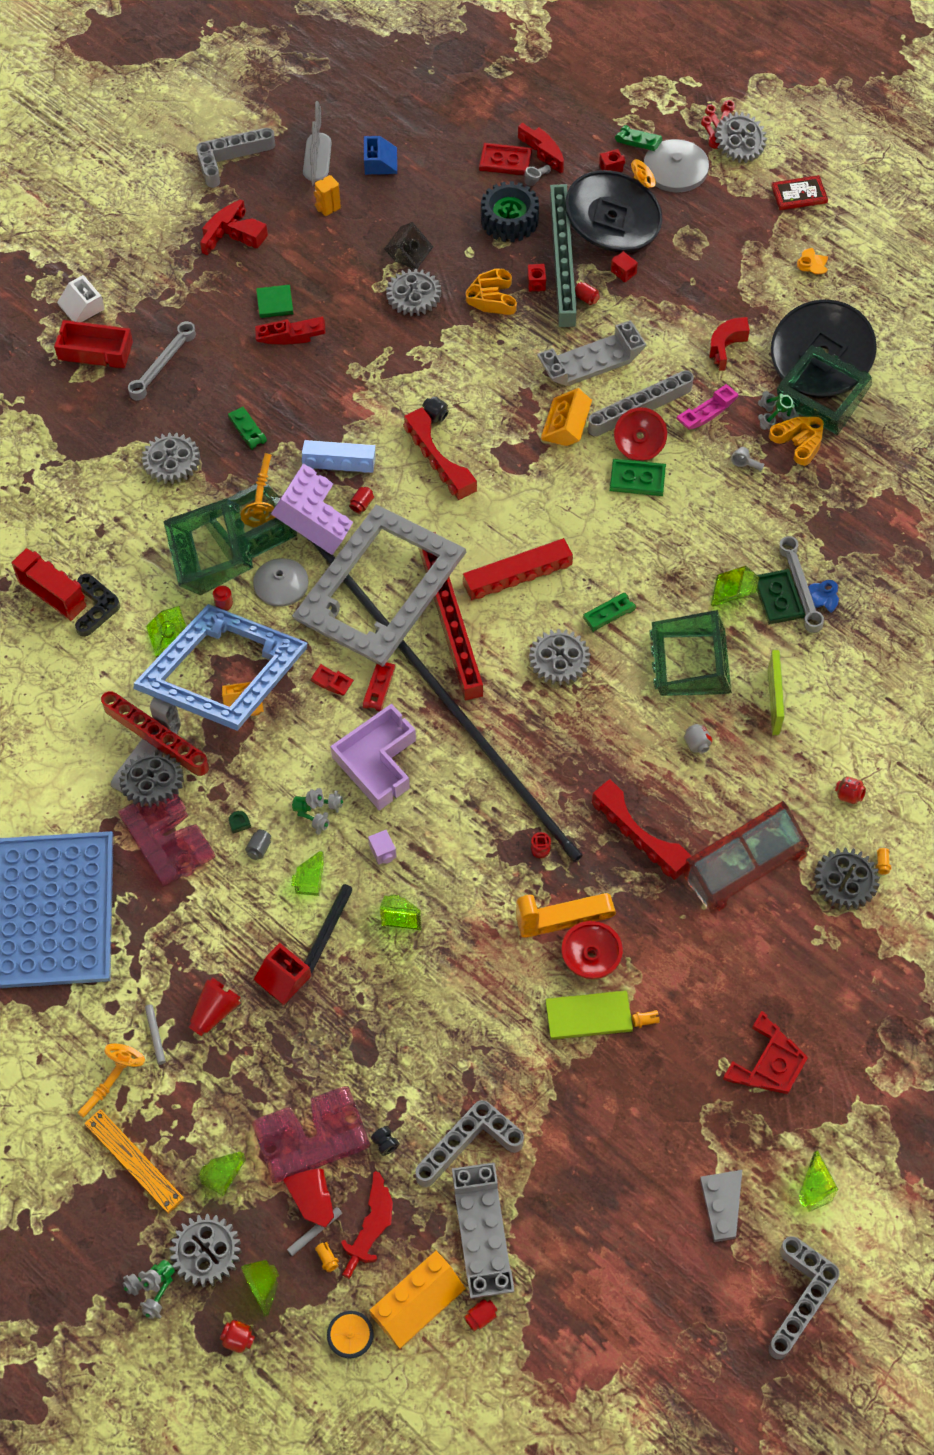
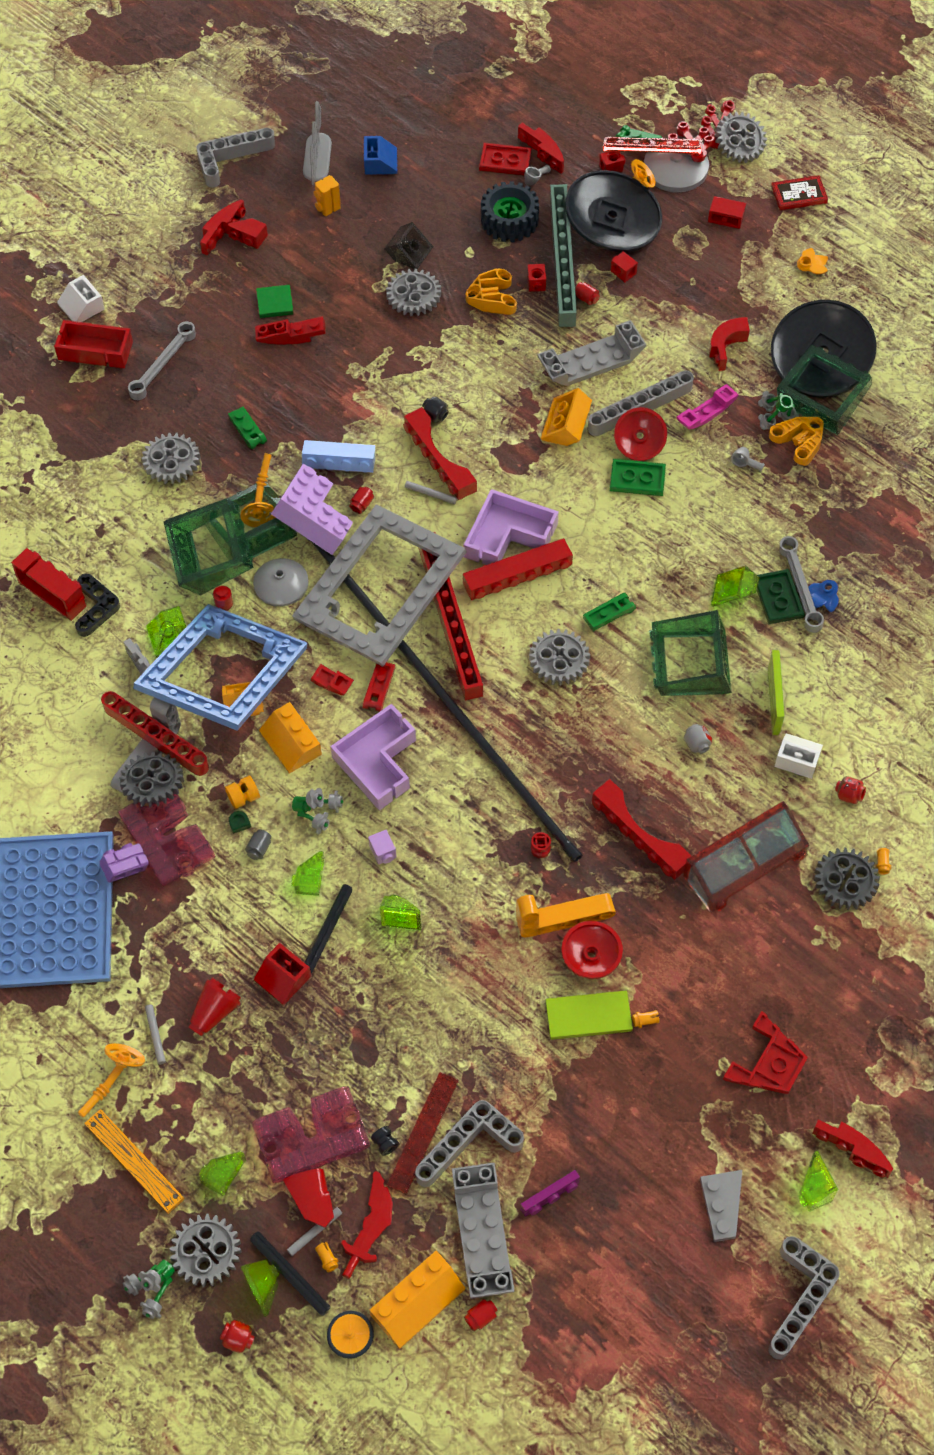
(123, 862): none -> medium lavender brick
(136, 656): none -> light grey wing
(235, 793): none -> light orange wheel
(290, 738): none -> light orange slope
(290, 1273): none -> black axle
(423, 1133): none -> clear red tile
(430, 492): none -> light grey bar
(508, 520): none -> lavender piece
(550, 1194): none -> magenta plate
(653, 145): none -> clear red tile
(683, 129): none -> red plant
(727, 212): none -> red brick
(798, 755): none -> white slope
(863, 1151): none -> red slope

